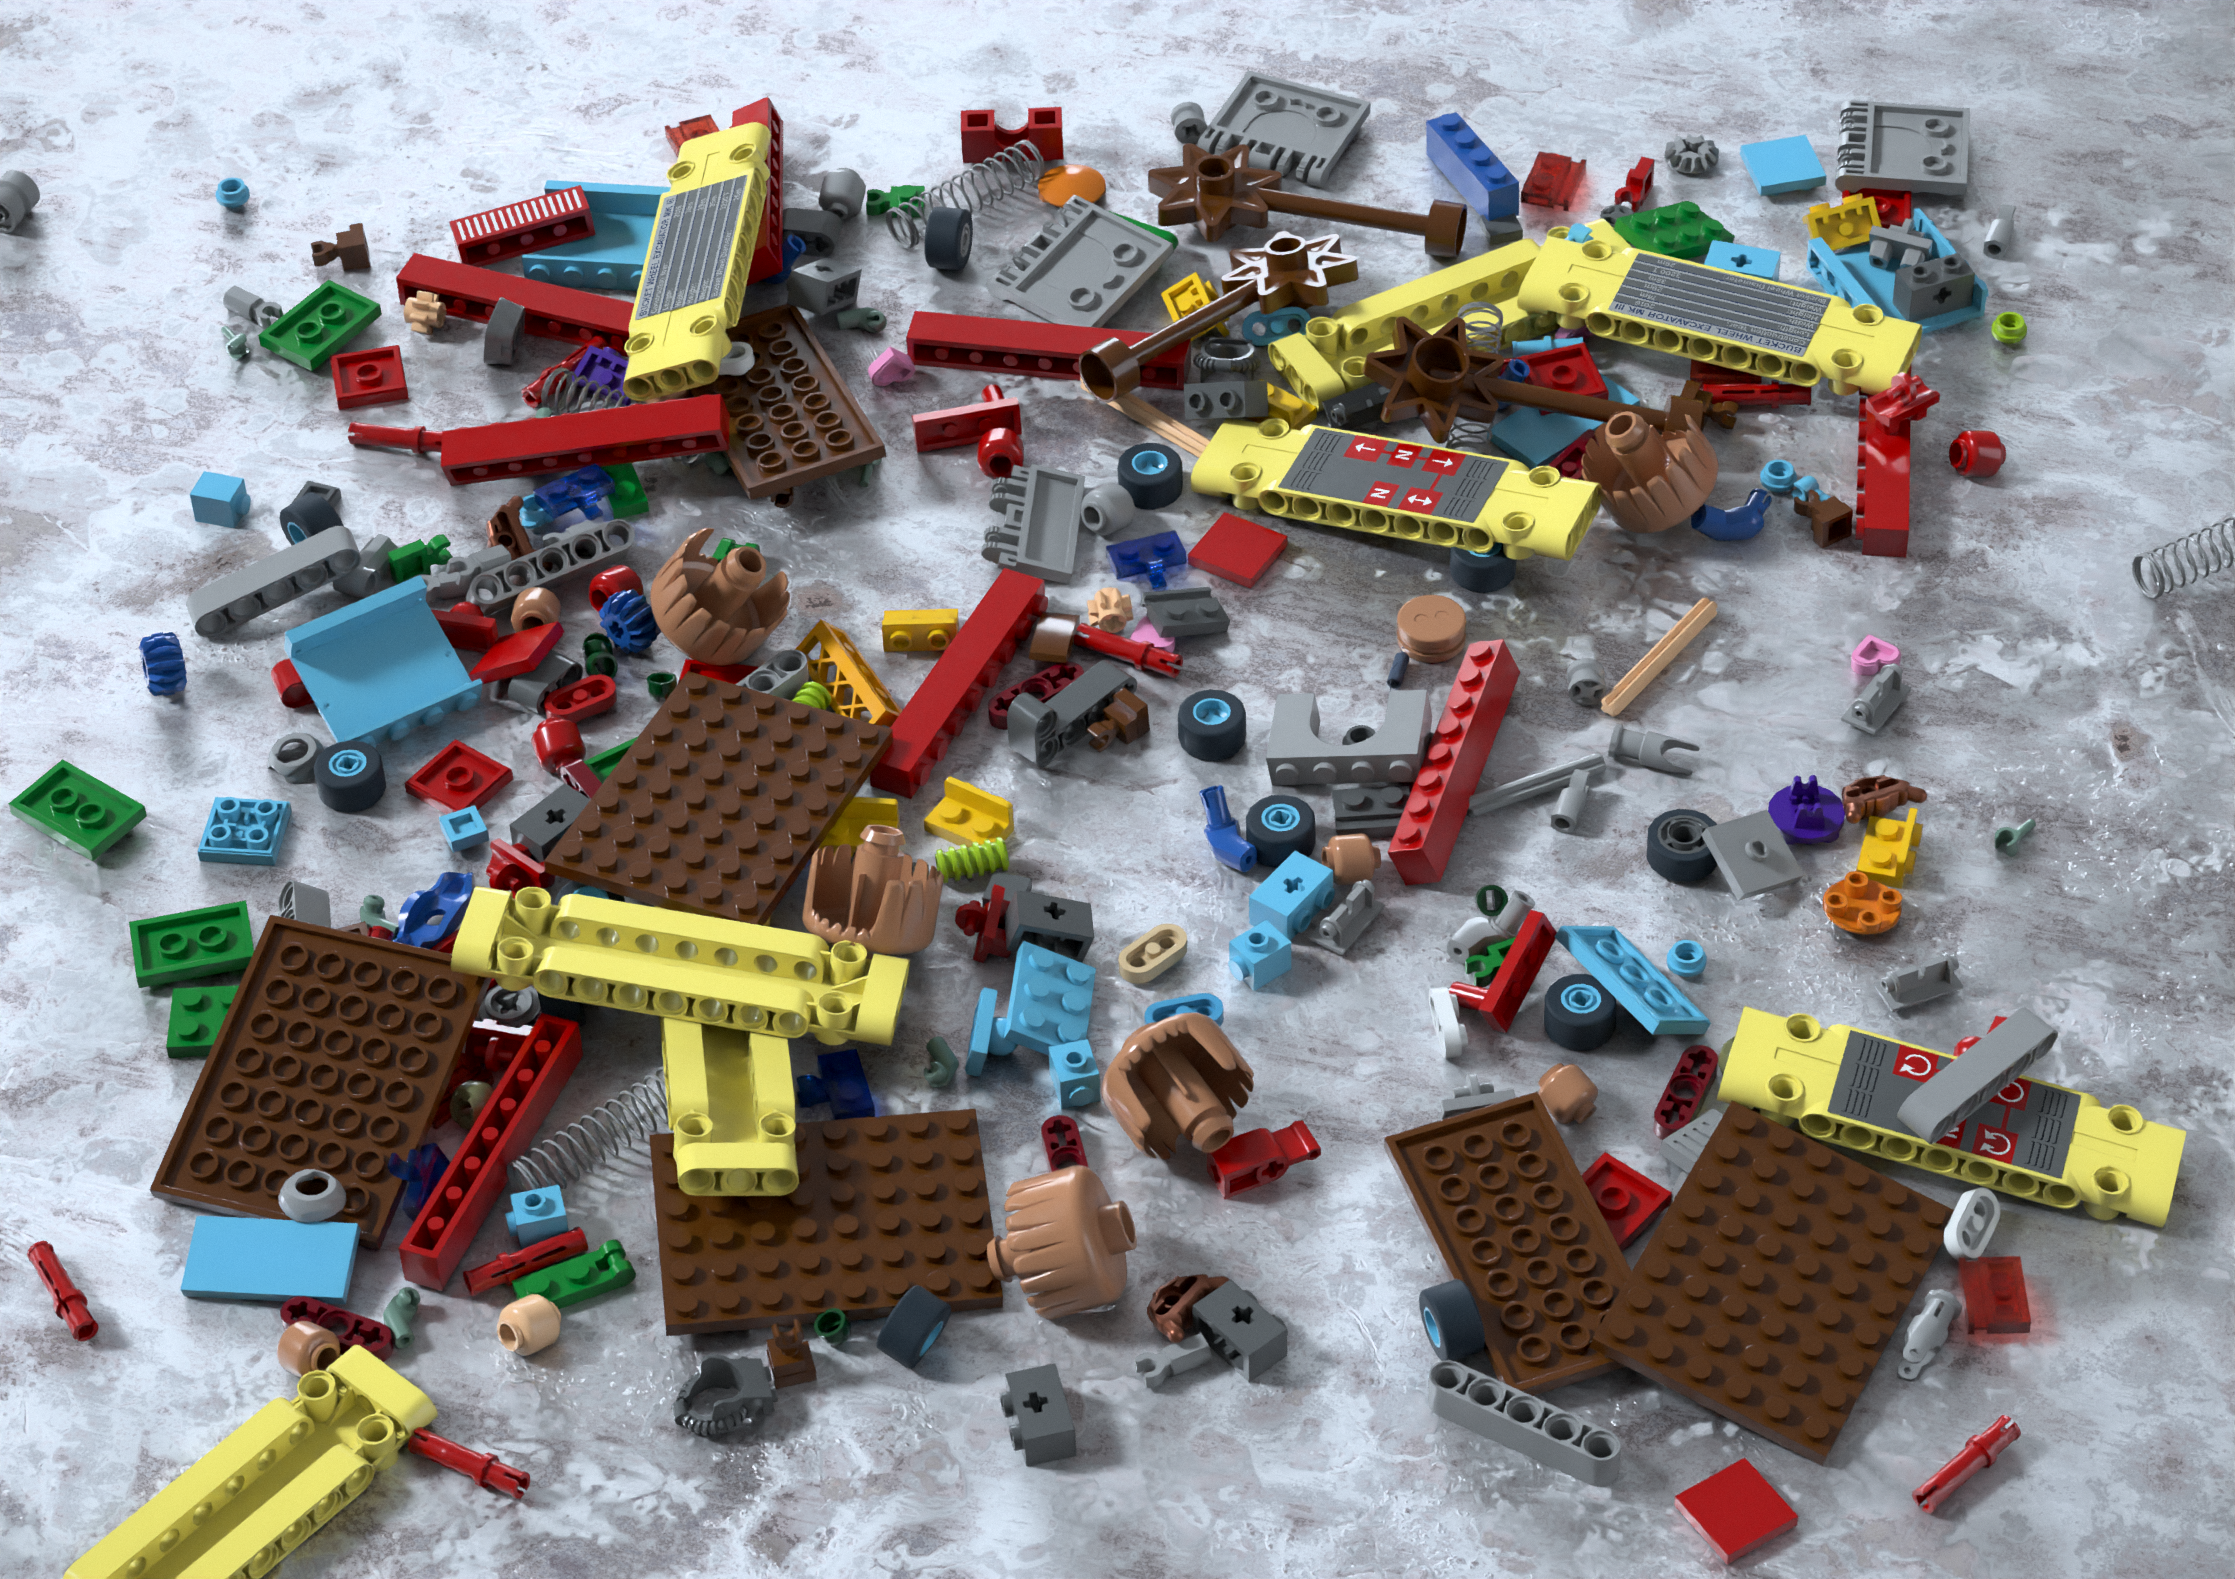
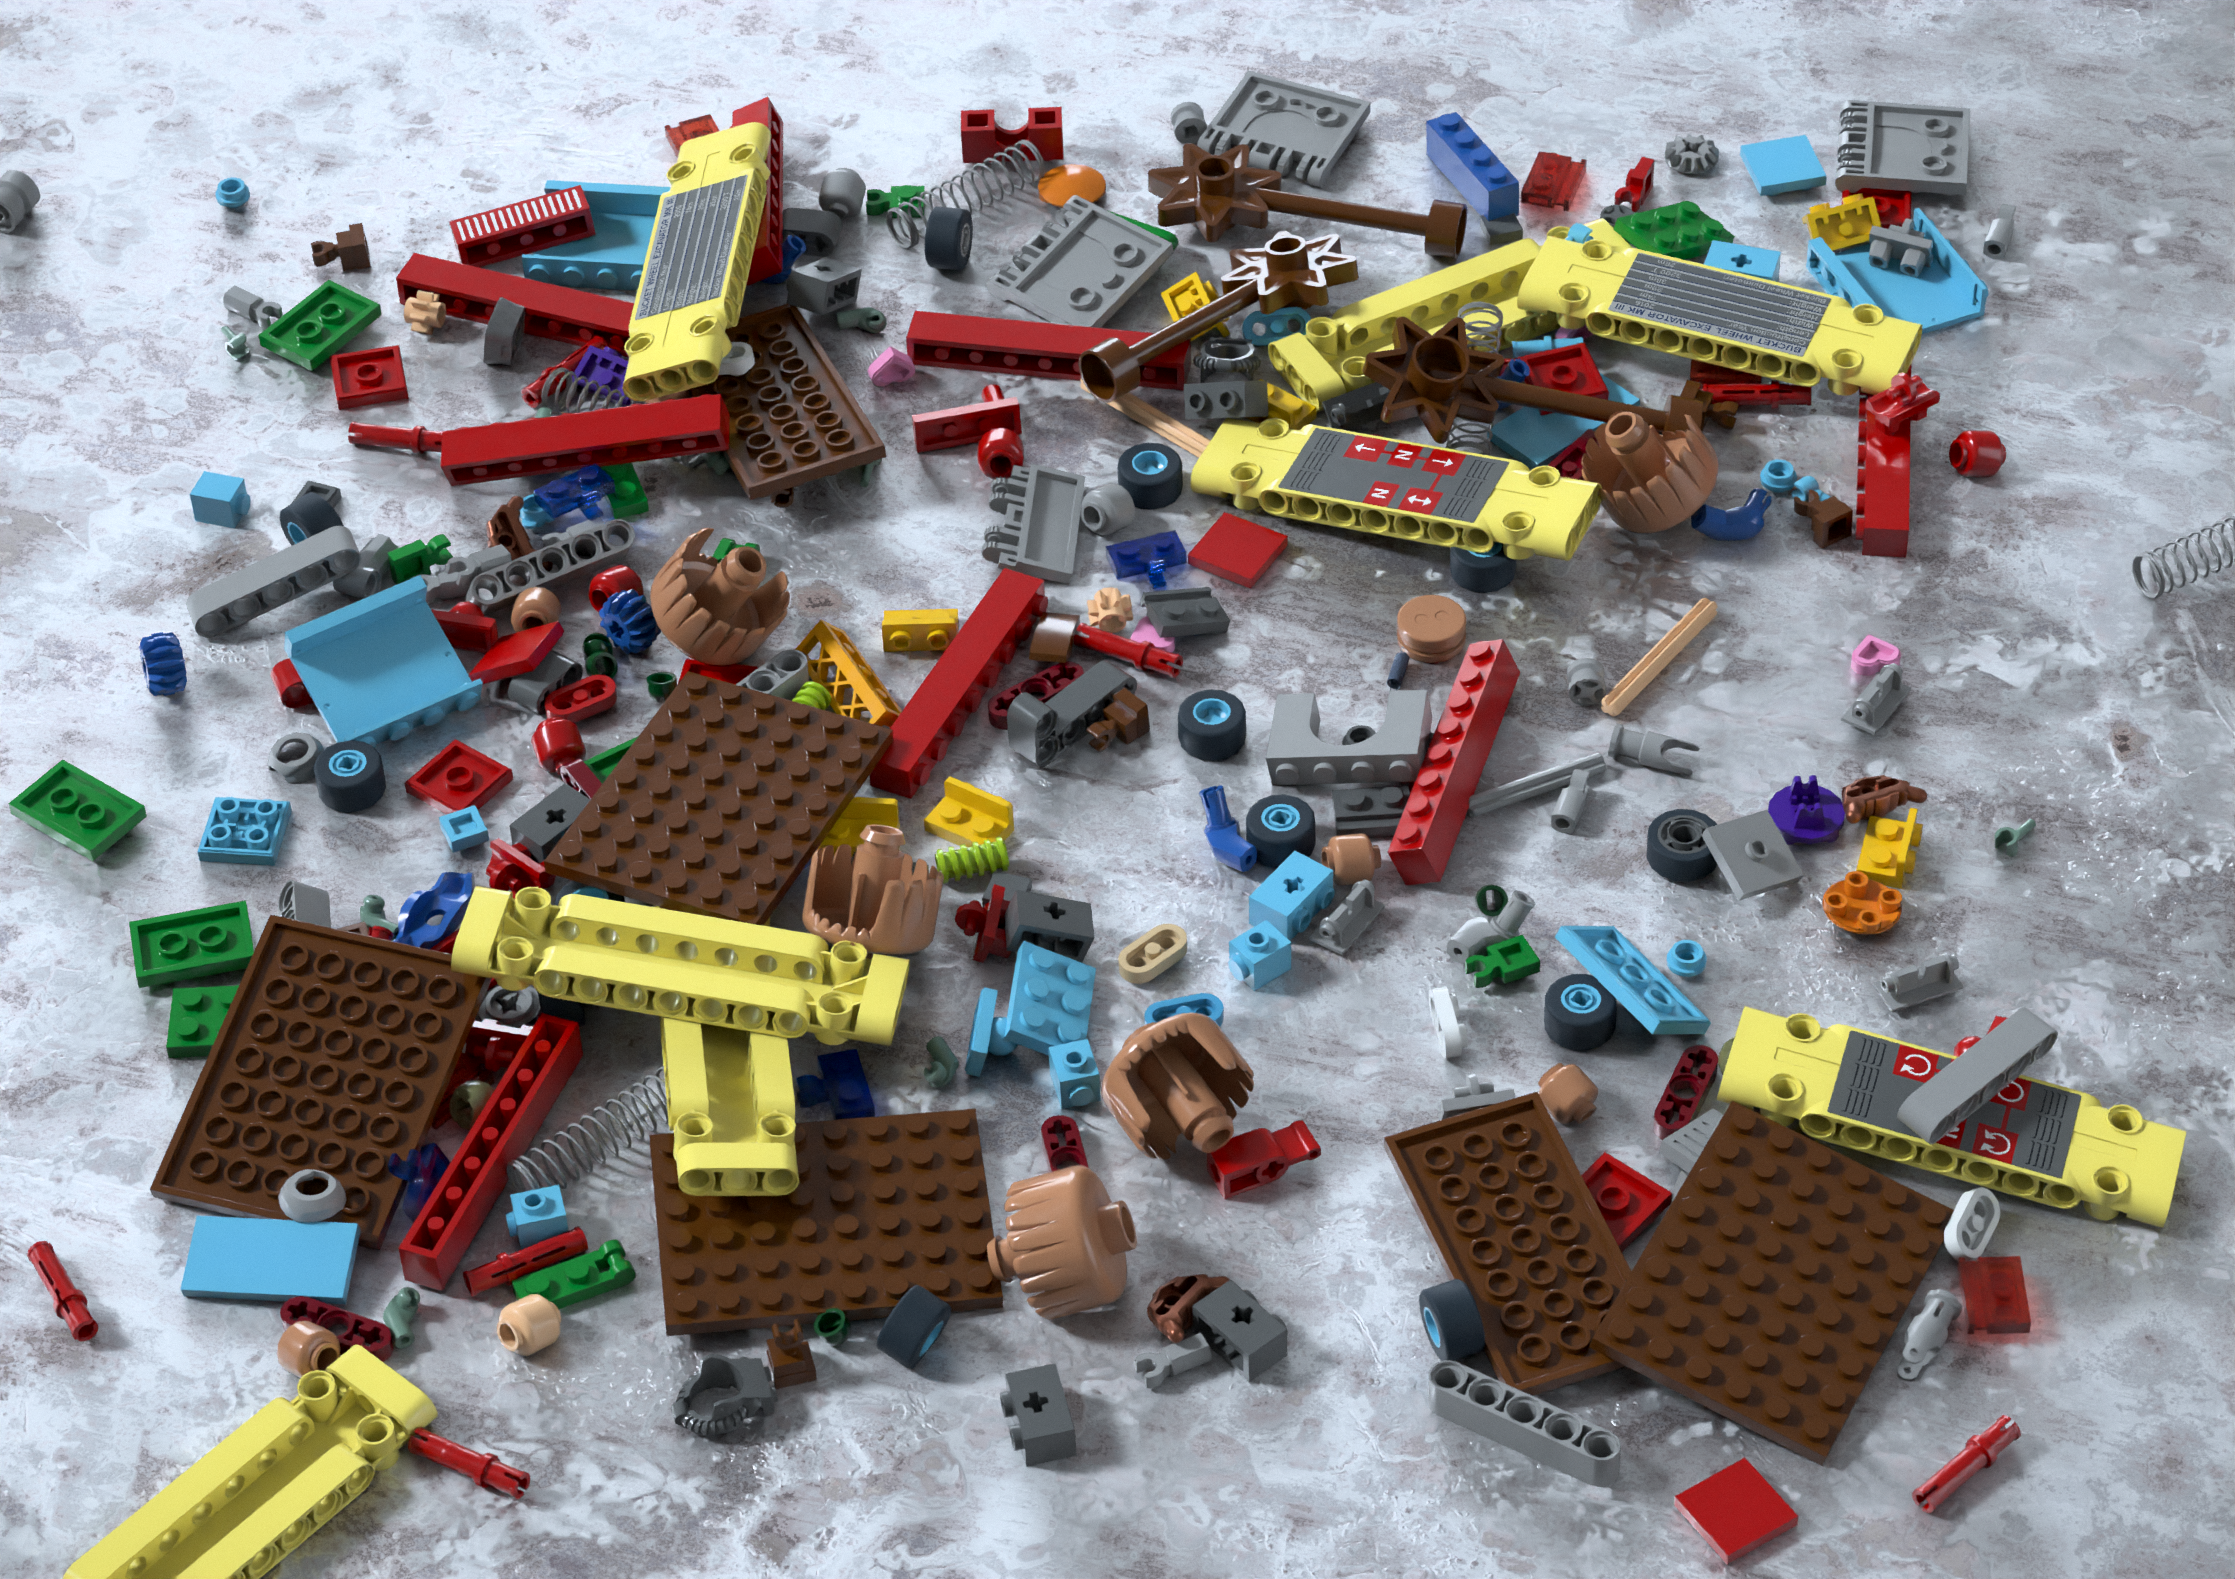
(1514, 977): red piece -> none
(1933, 288): dark grey brick -> none
(2009, 327): lime plate -> none

